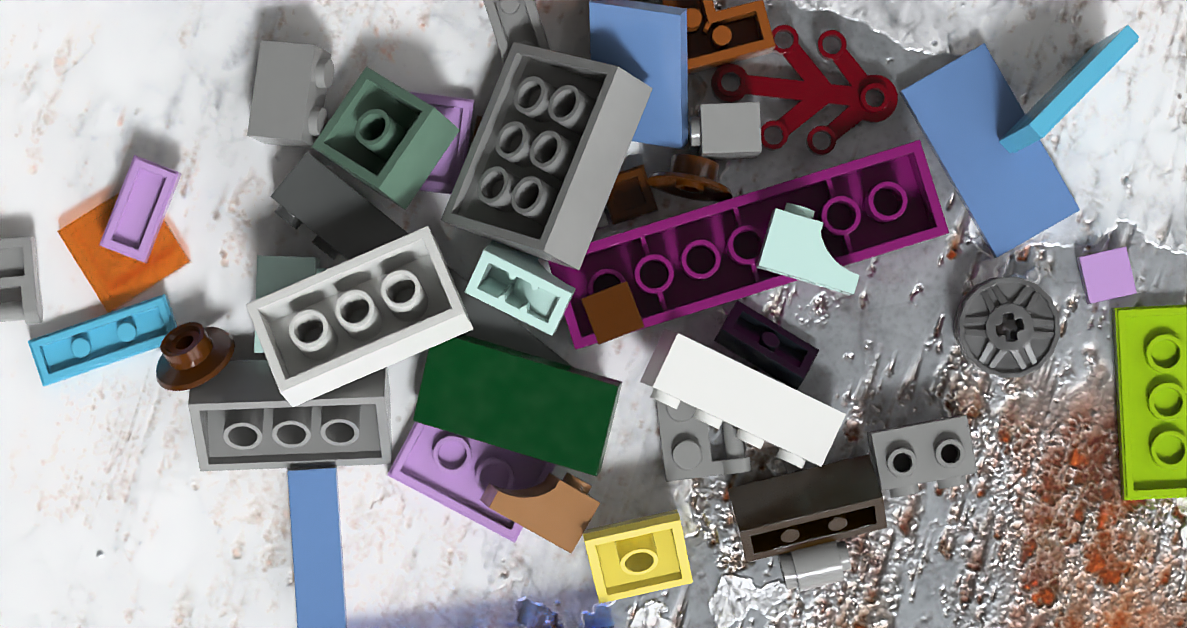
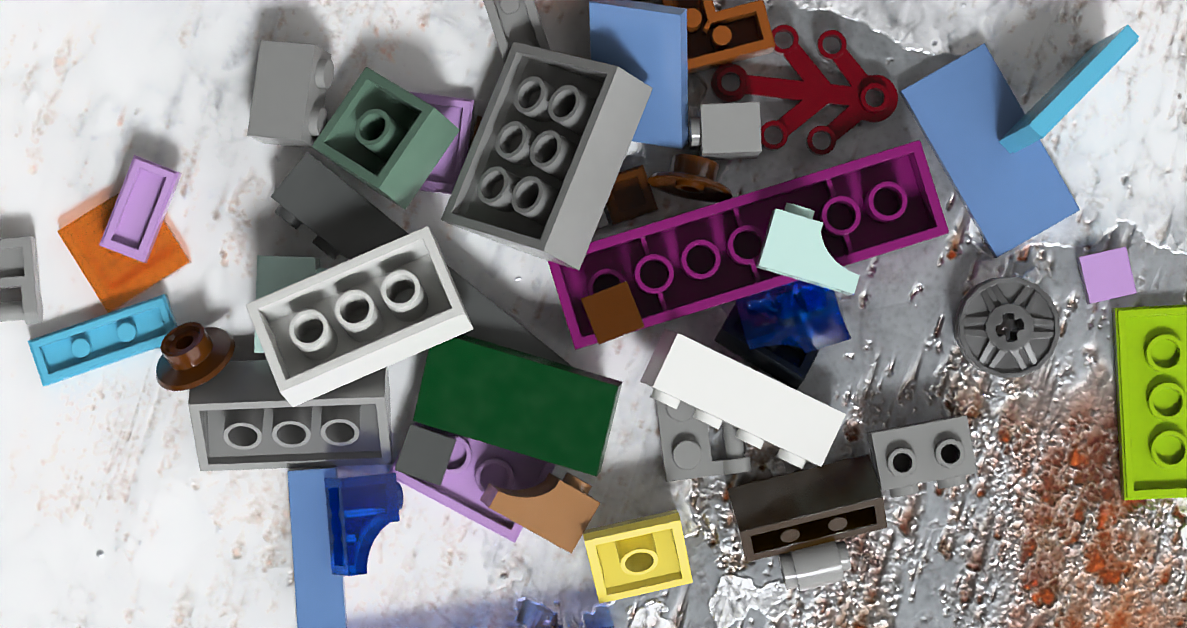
(356, 514): none -> clear blue arch
(425, 454): none -> dark grey tile
(520, 287): light aqua arch -> none
(793, 316): none -> clear blue arch

